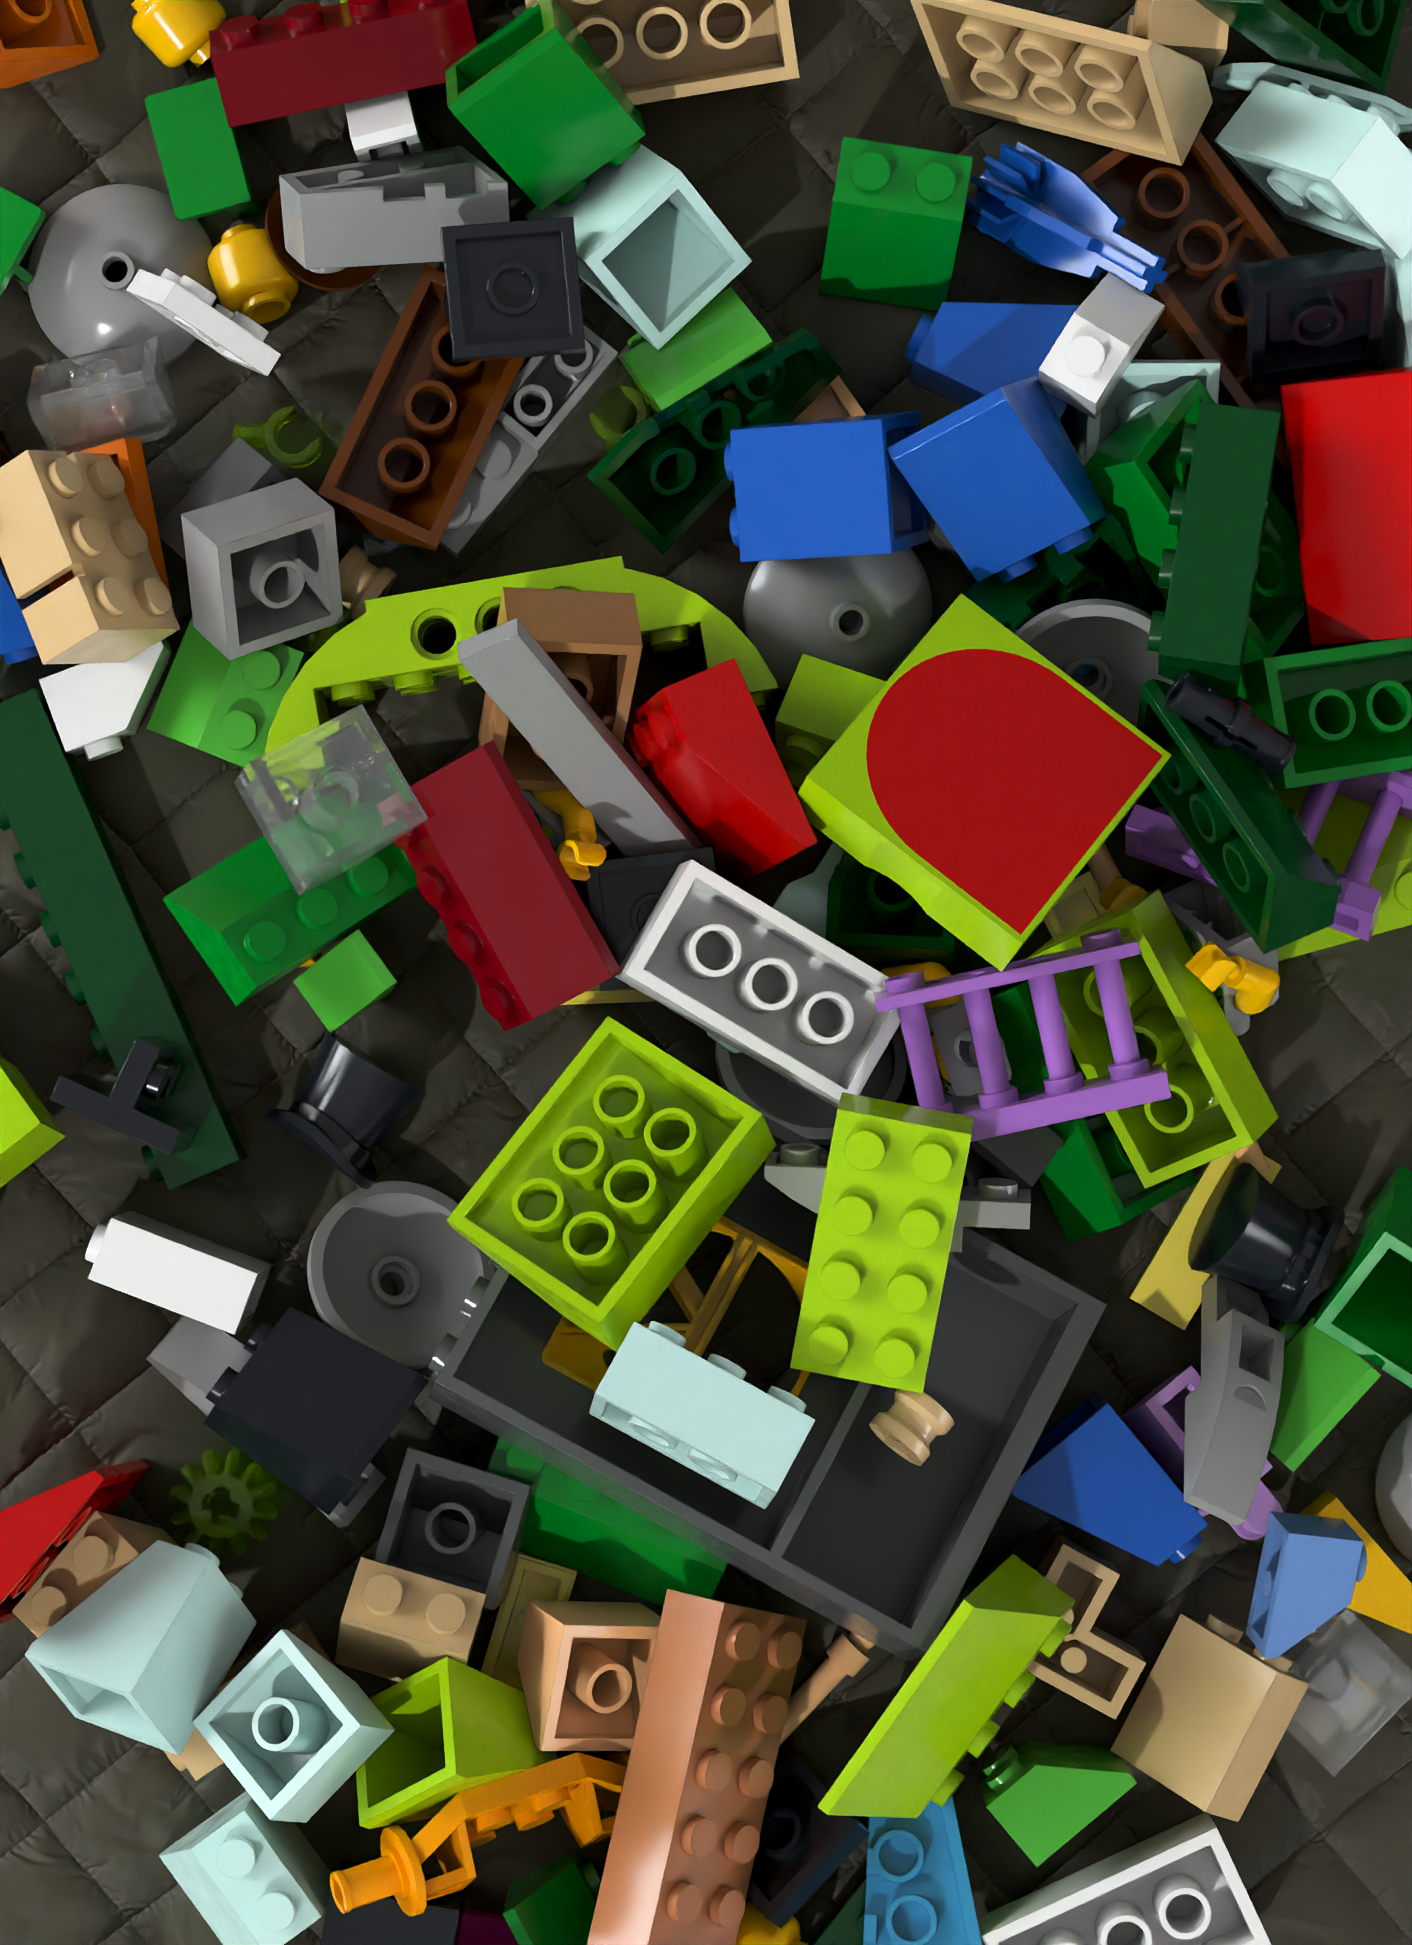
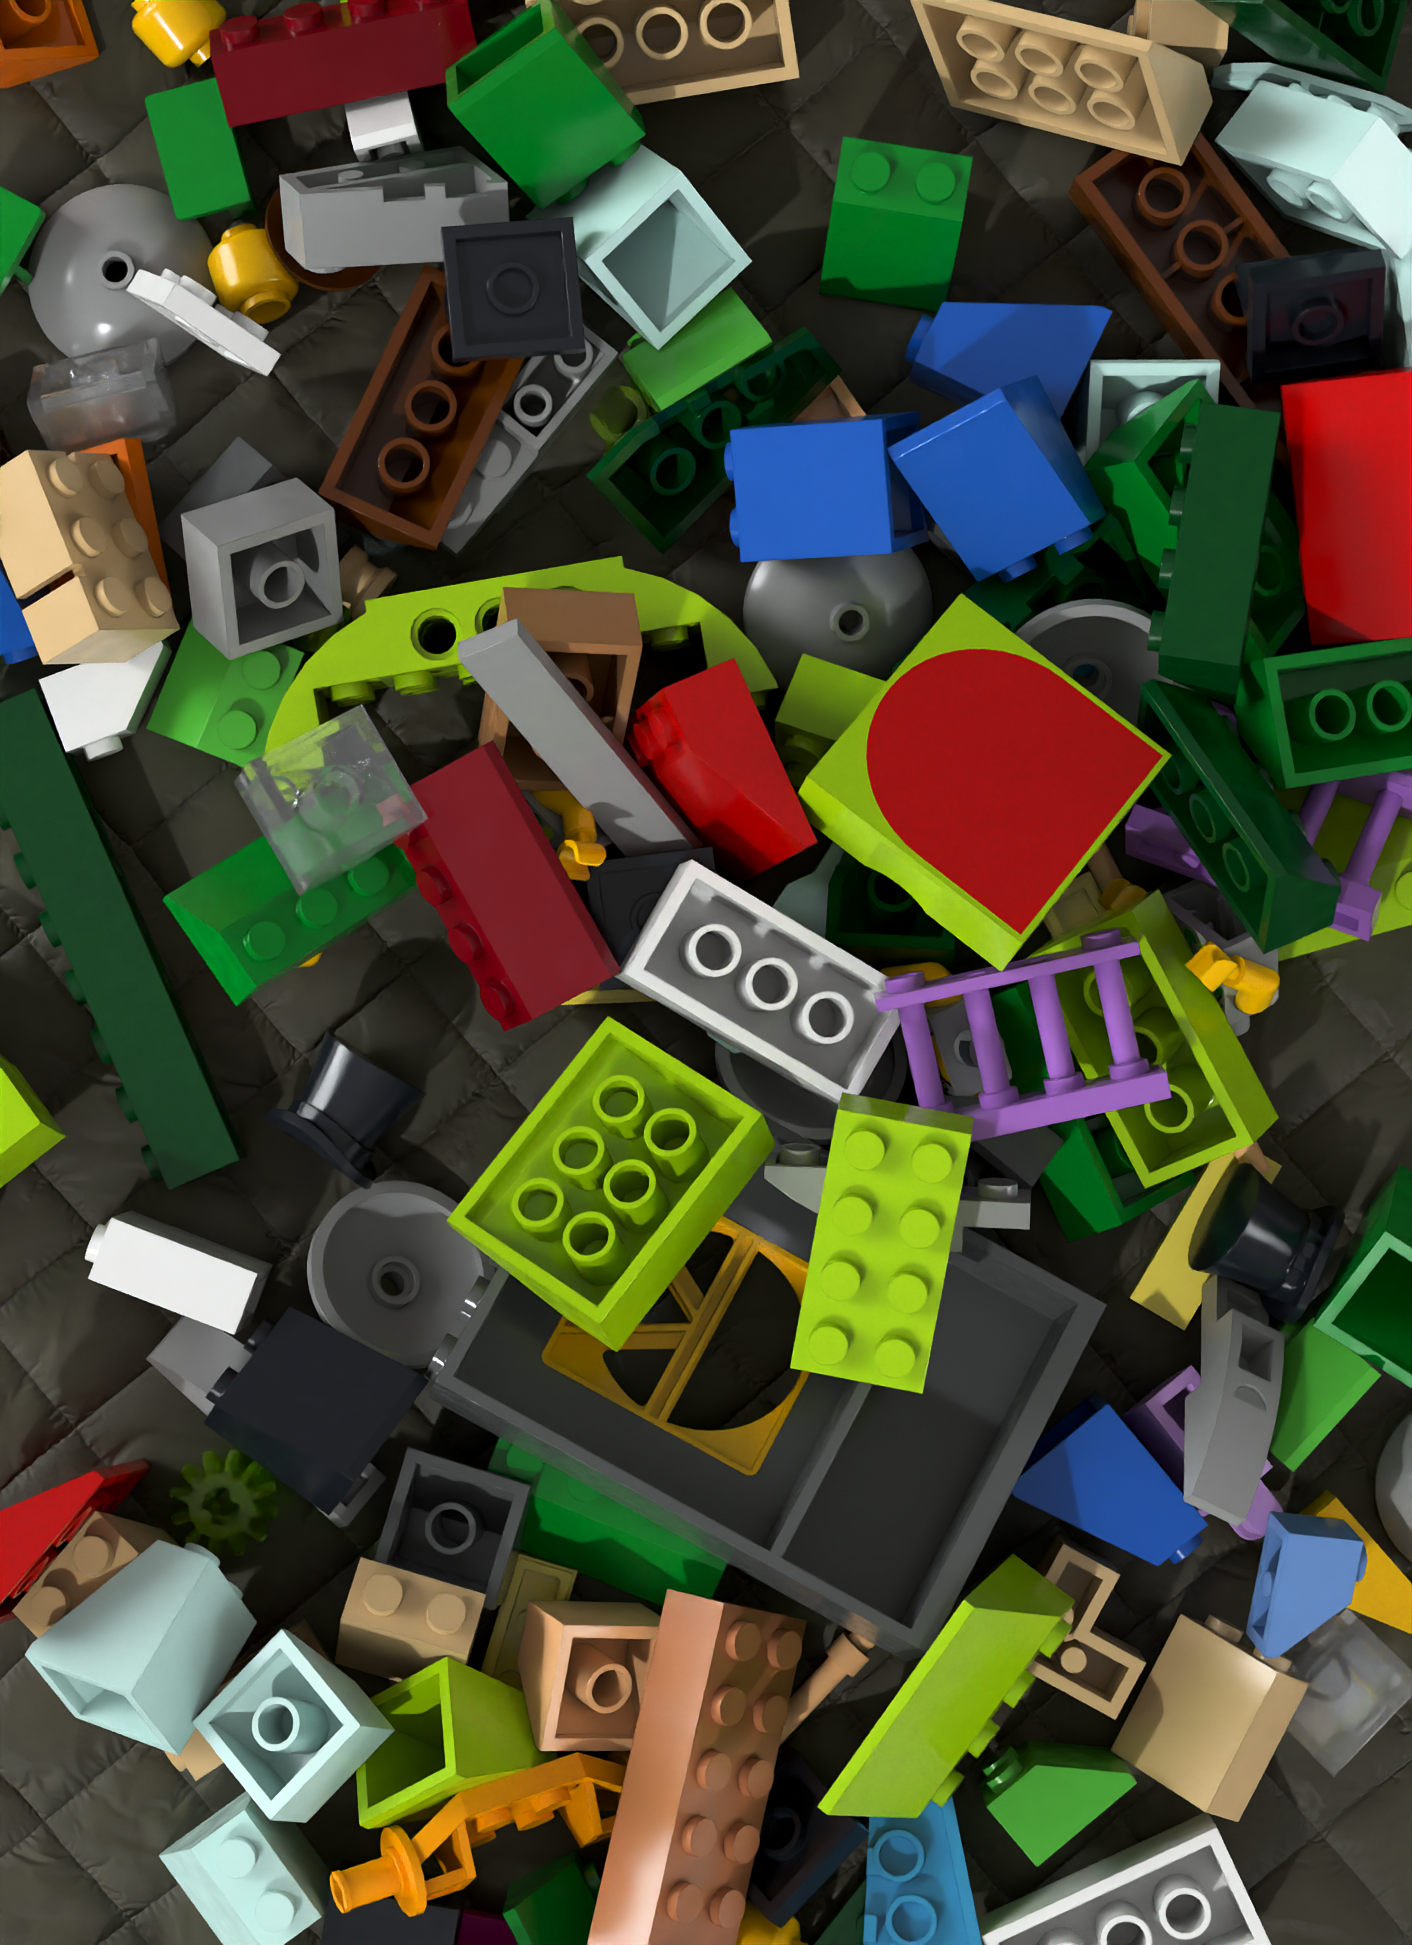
(128, 1105): black bracket -> none
(265, 436): clear neon green piece -> none
(346, 982): bright green slope -> none
(702, 1412): light aqua brick -> none
(912, 1425): tan wheel -> none
(1057, 219): blue piece -> none
(1099, 344): white slope -> none
(1230, 723): black pin -> none

